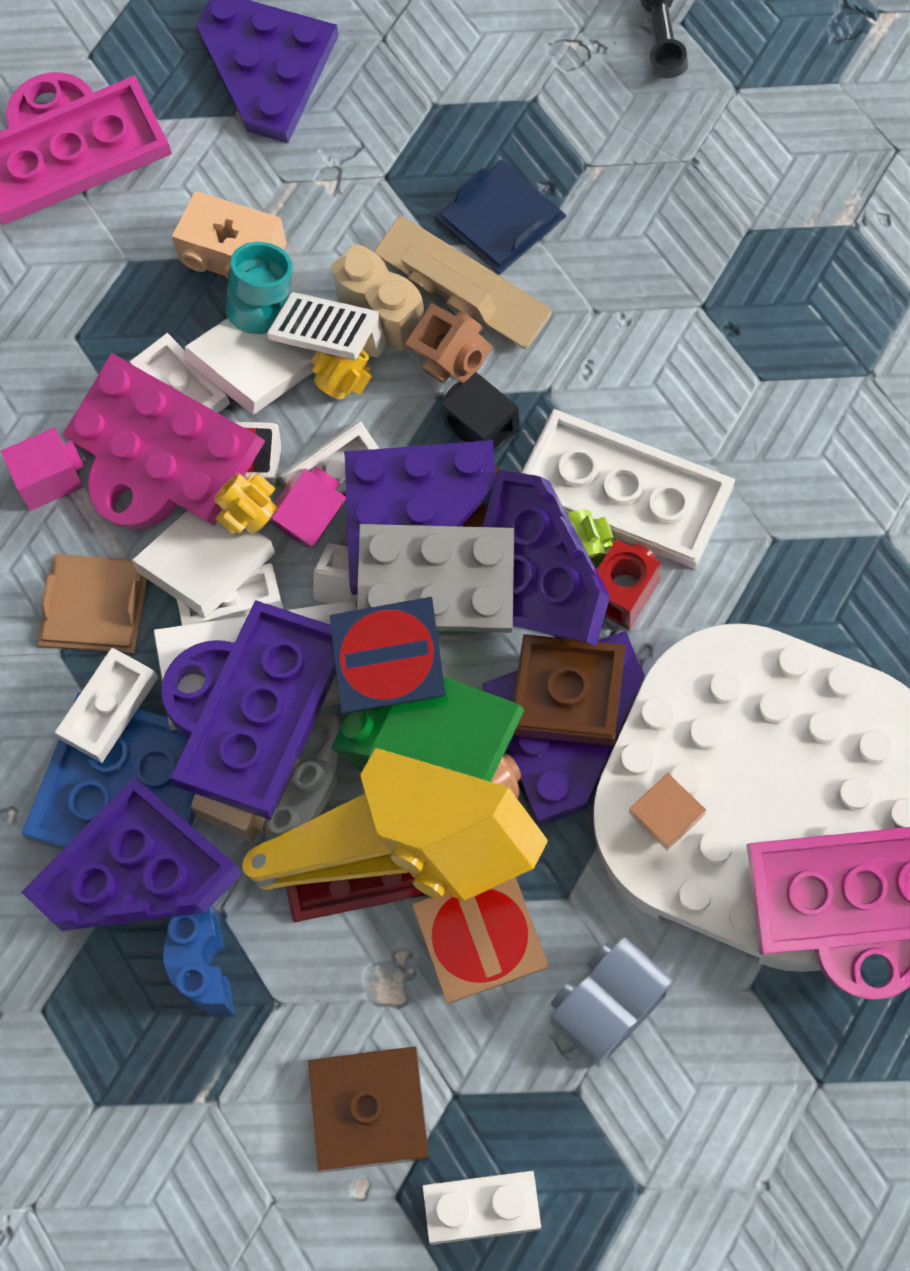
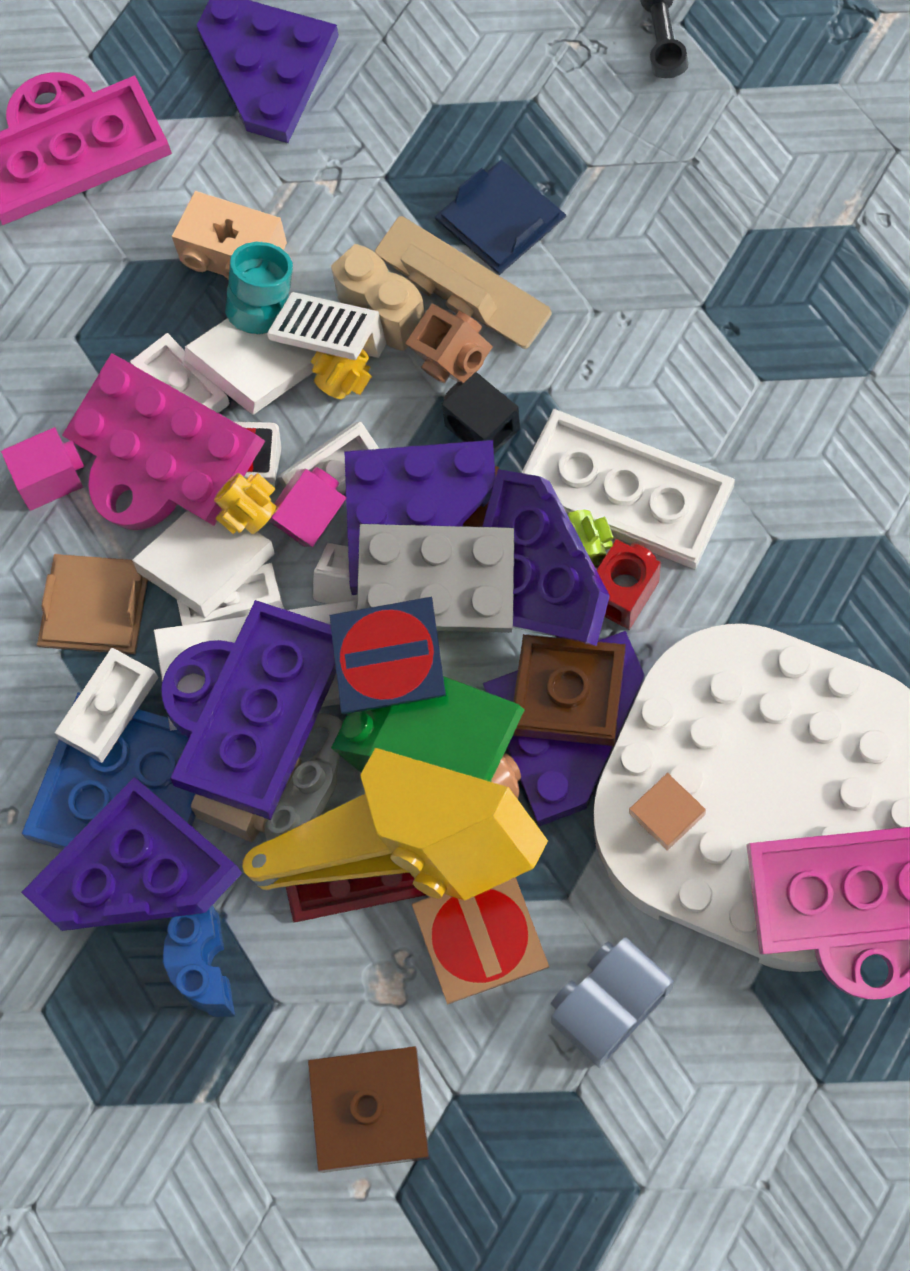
(481, 1207): white plate -> none

